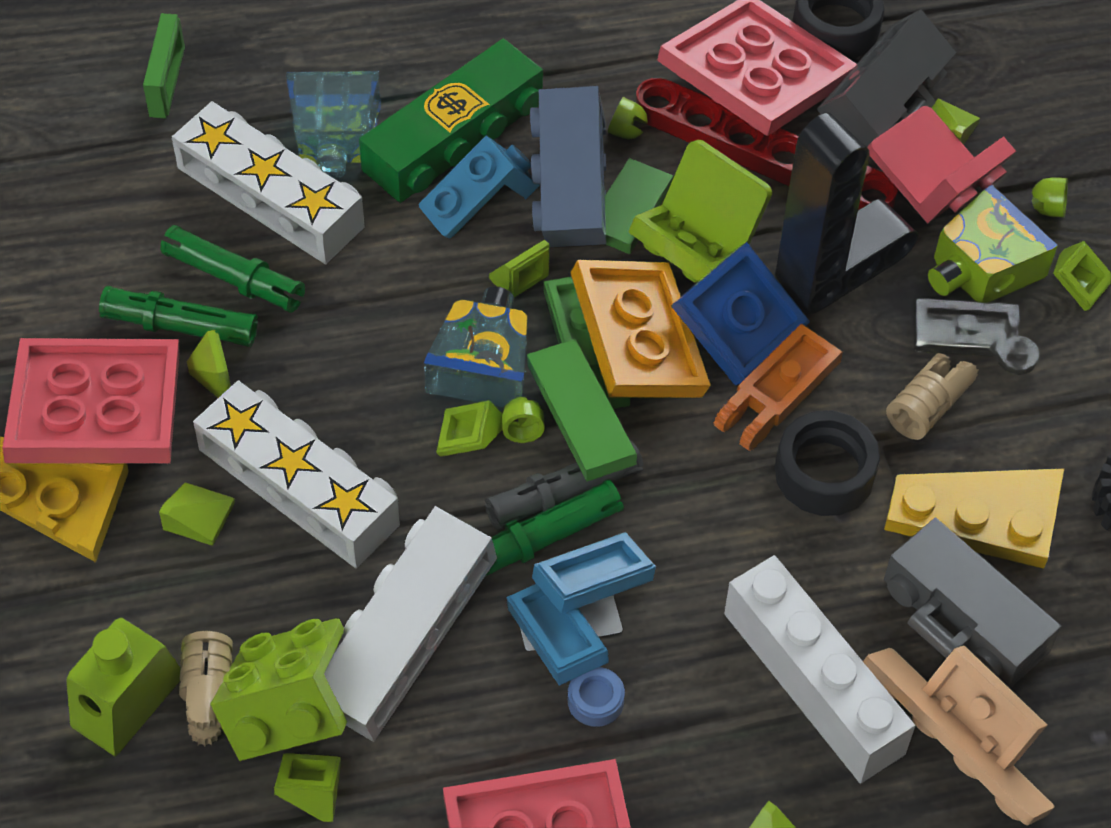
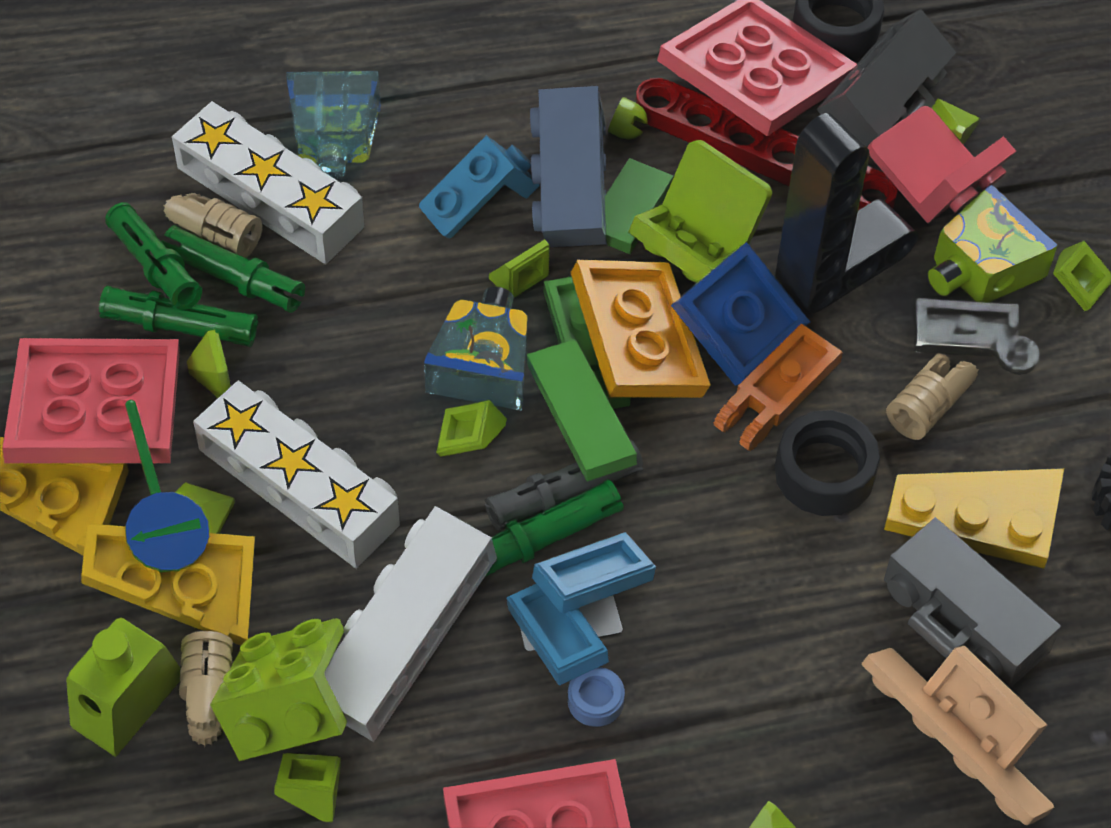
(164, 66): bright green tile -> none
(166, 527): none -> blue piece
(176, 282): none -> green pin
(205, 595): none -> yellow wing
(215, 222): none -> tan hinge
(450, 120): green brick -> none
(530, 422): lime hinge -> none
(818, 669): white brick -> none
(1051, 196): lime hinge -> none

